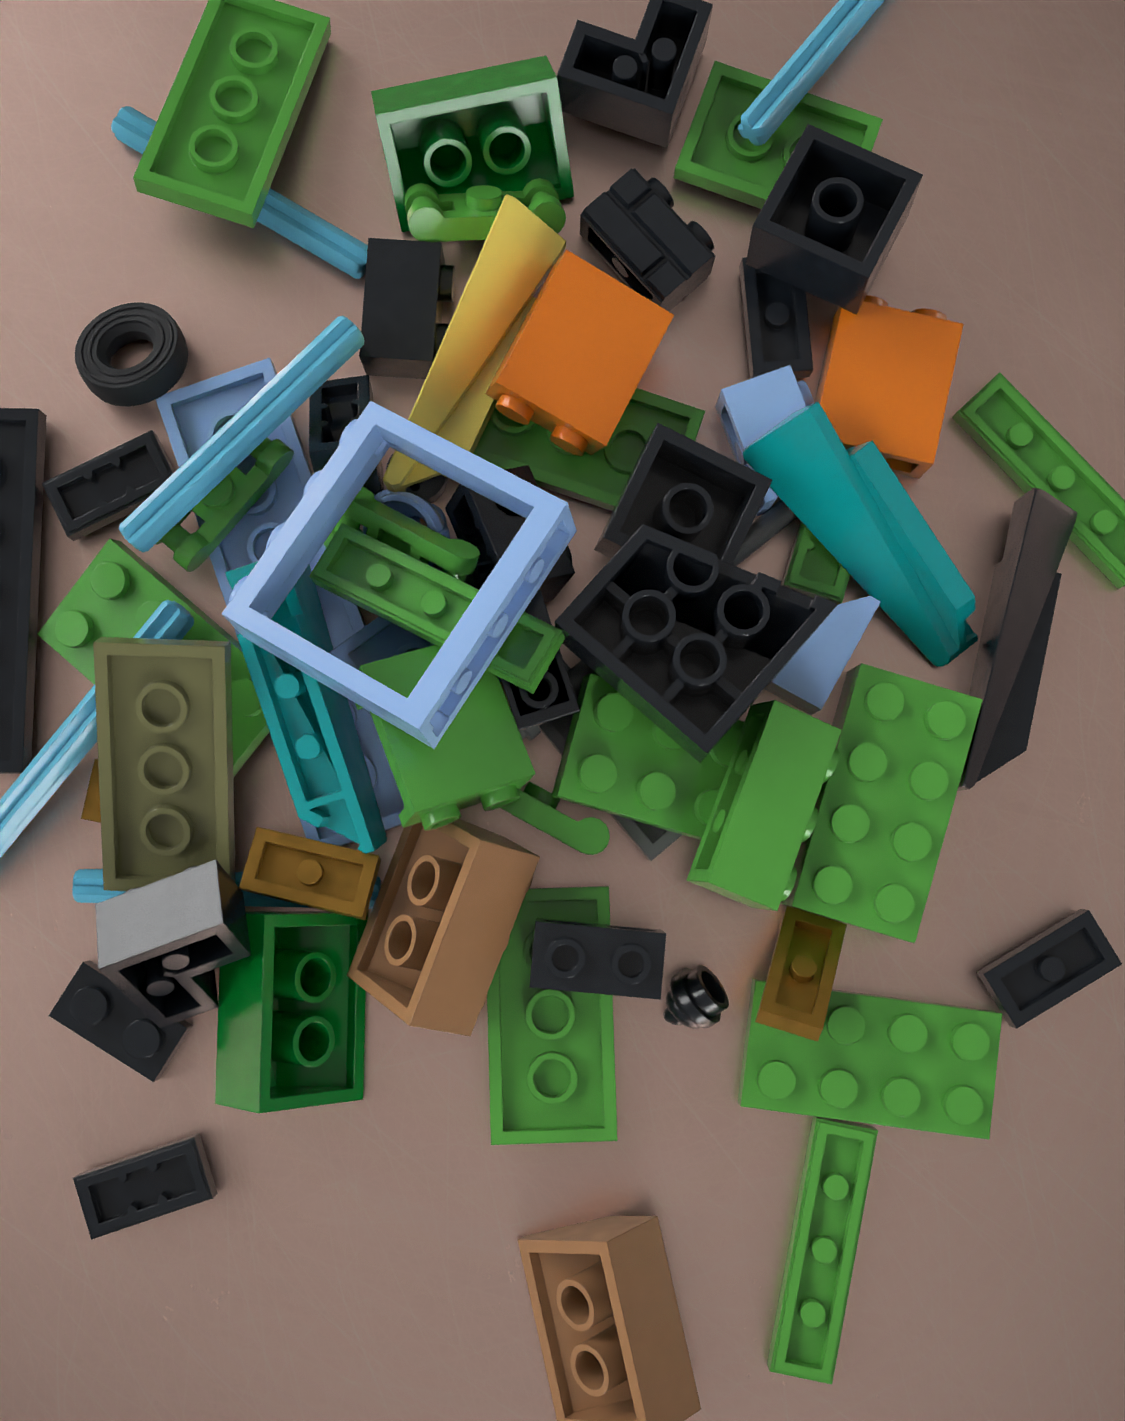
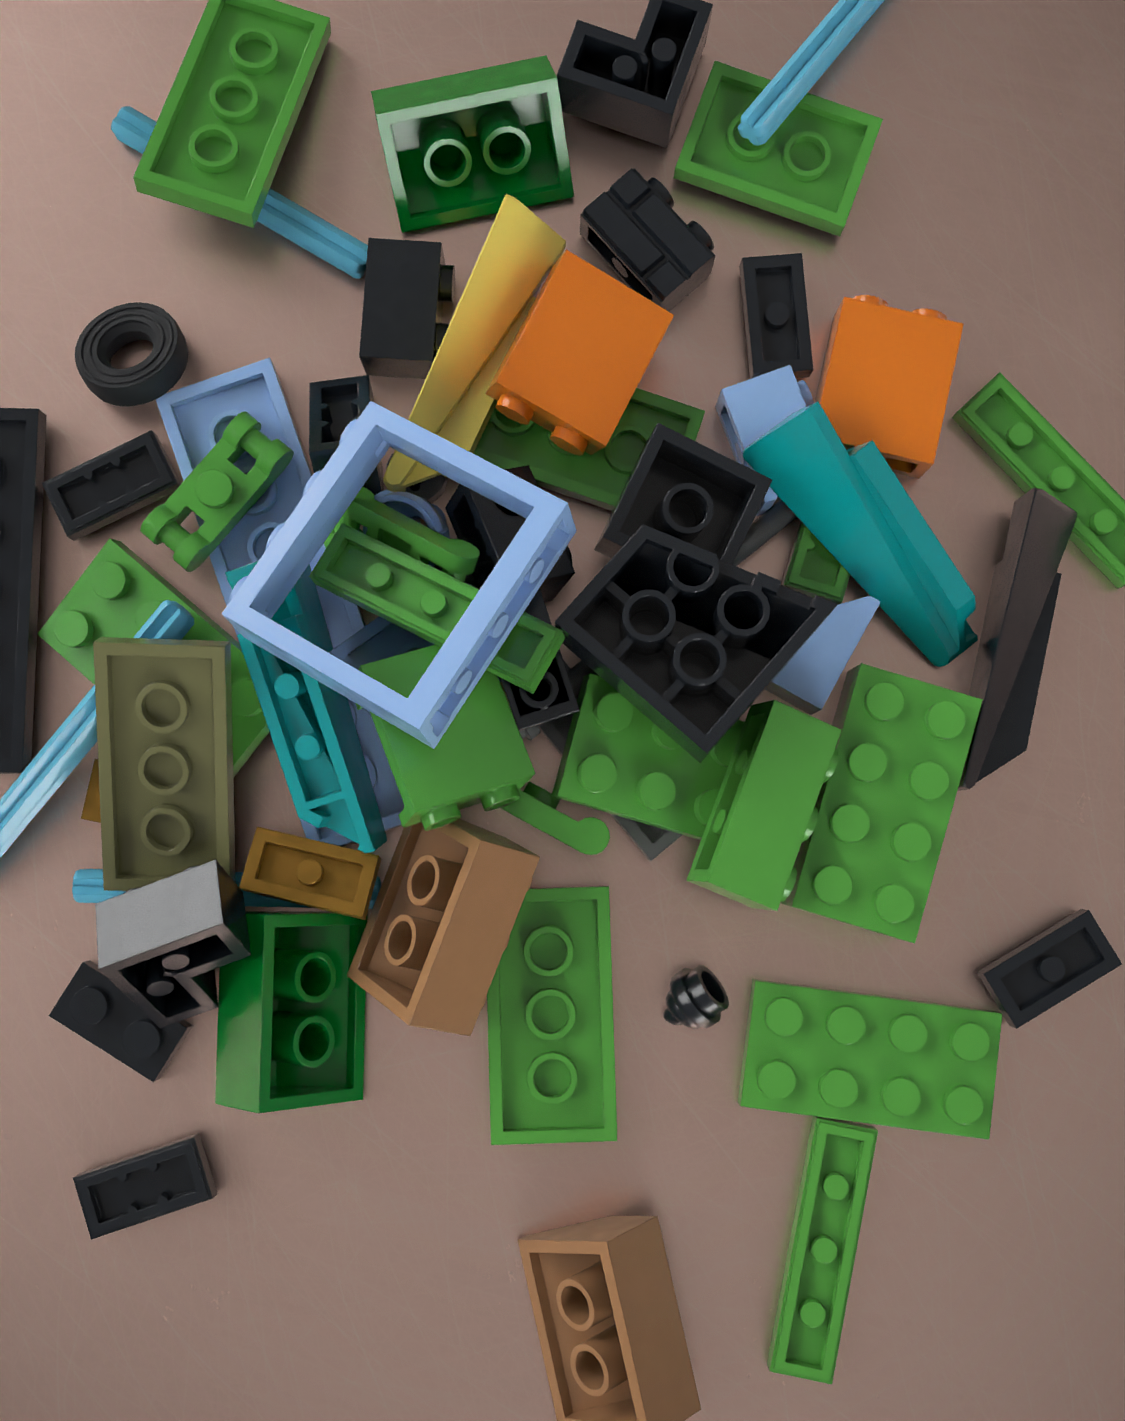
(242, 434): medium azure axle -> none
(471, 214): bright green plate -> none
(598, 958): black brick -> none
(801, 973): pearl gold plate -> none
(832, 218): black brick -> none

